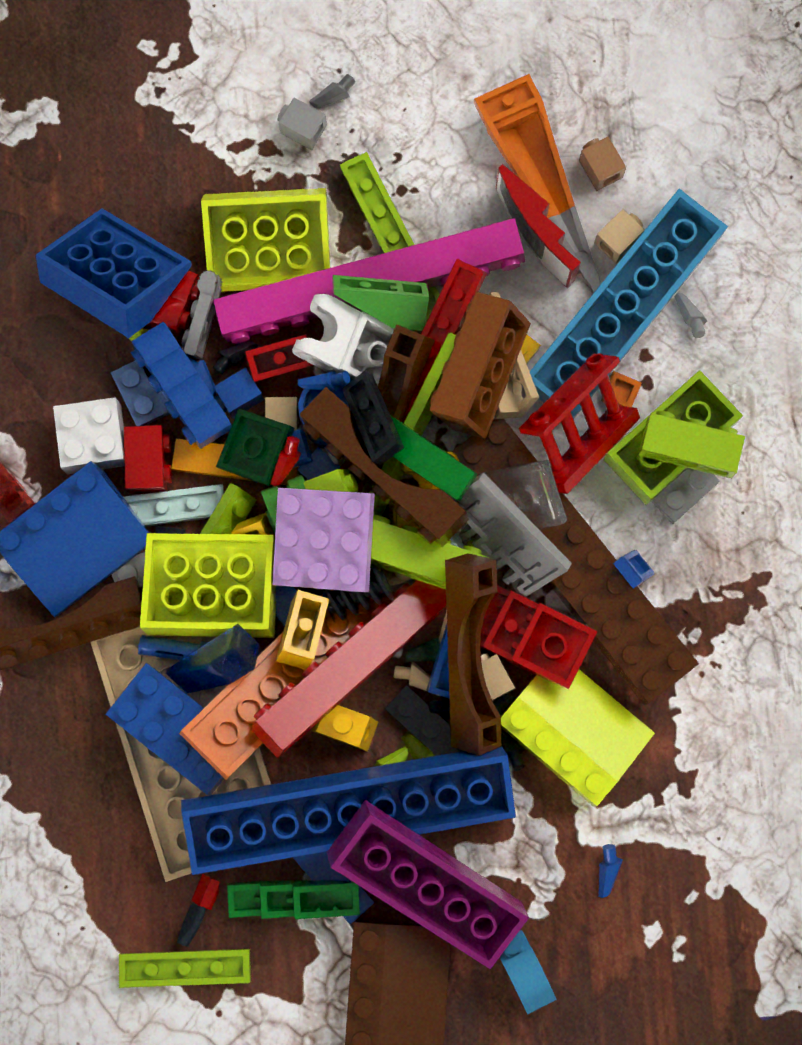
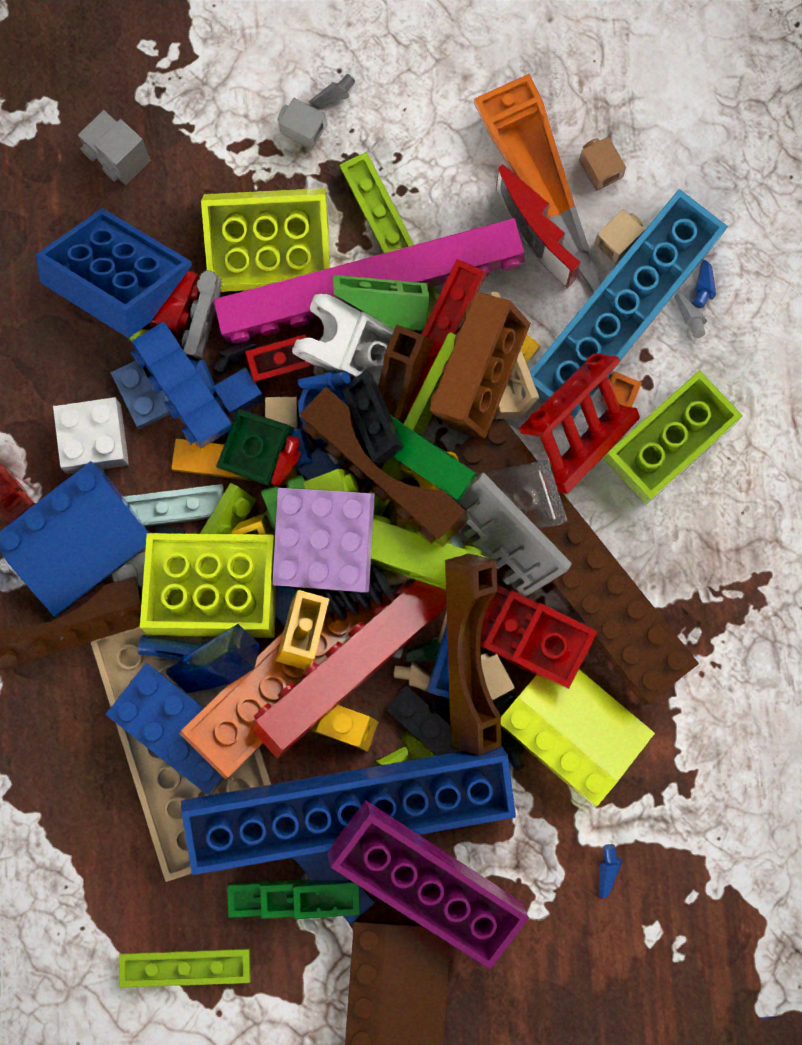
(115, 147): none -> light grey brick
(146, 459): red brick -> none
(203, 899): piece -> none
(526, 974): dark azure brick -> none
(634, 568): blue tile -> none
(684, 493): light grey plate -> none
(692, 444): lime brick -> none
(705, 285): none -> blue bar

